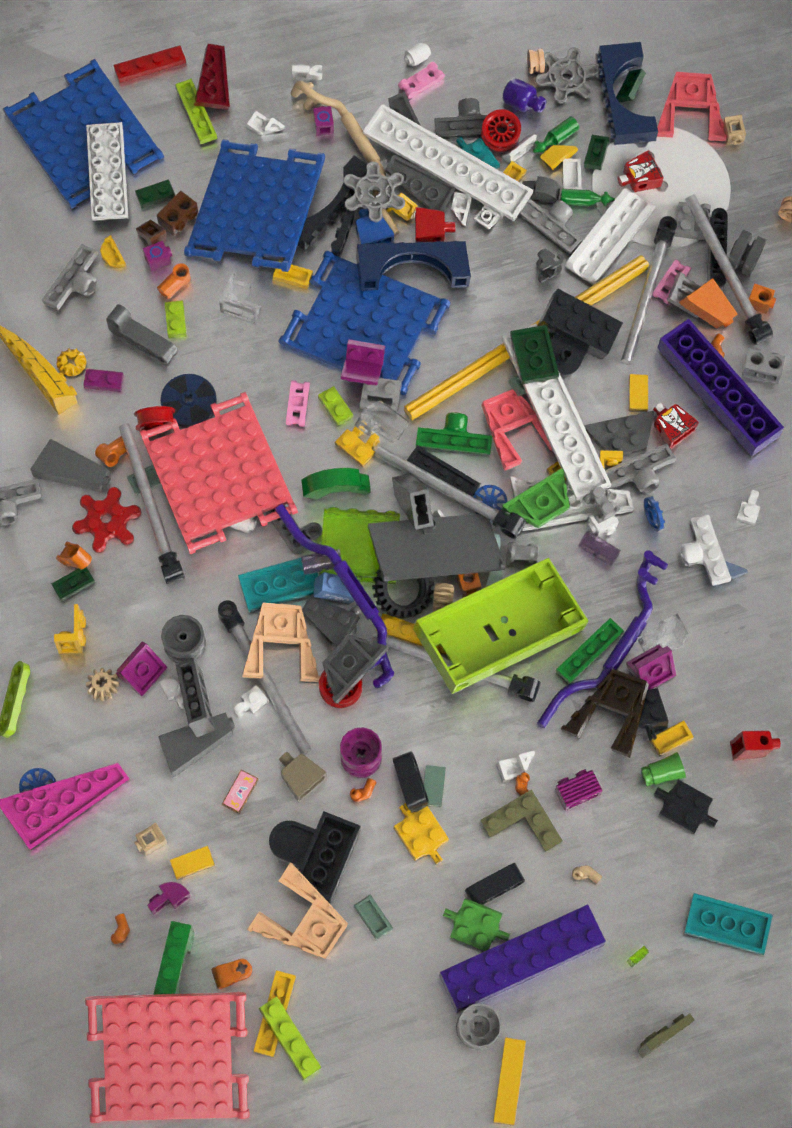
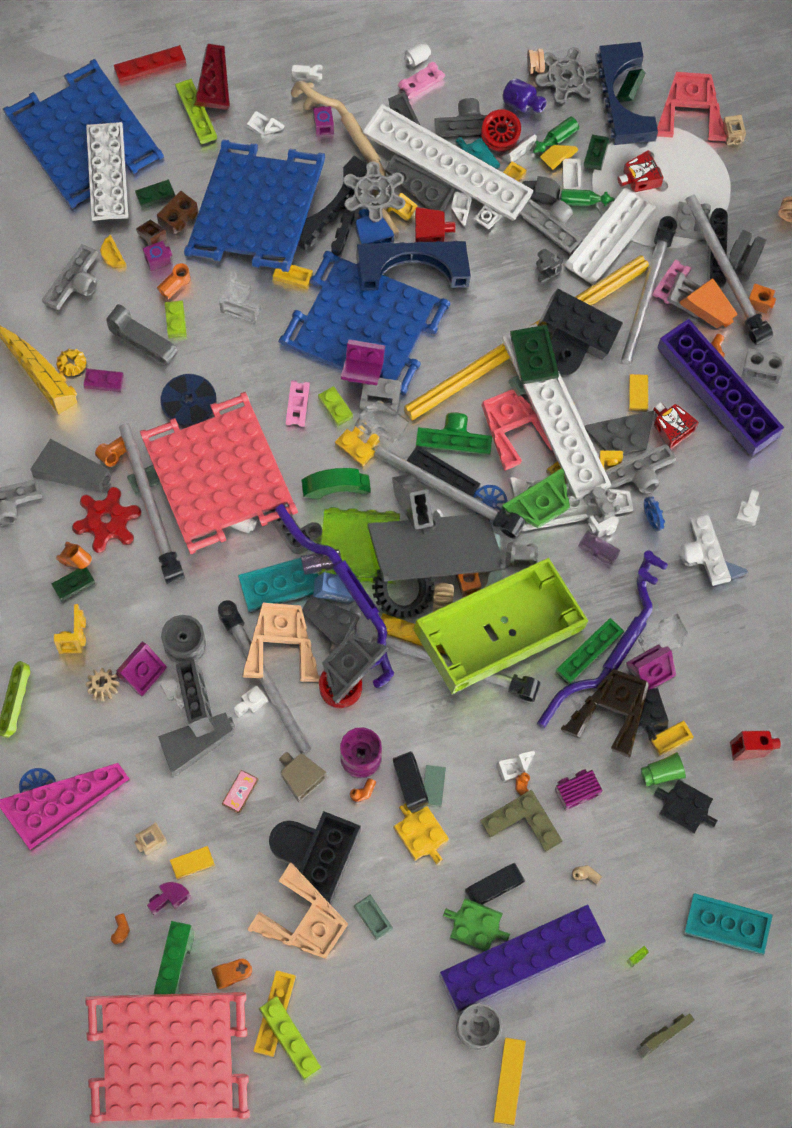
(153, 417): red wheel -> none

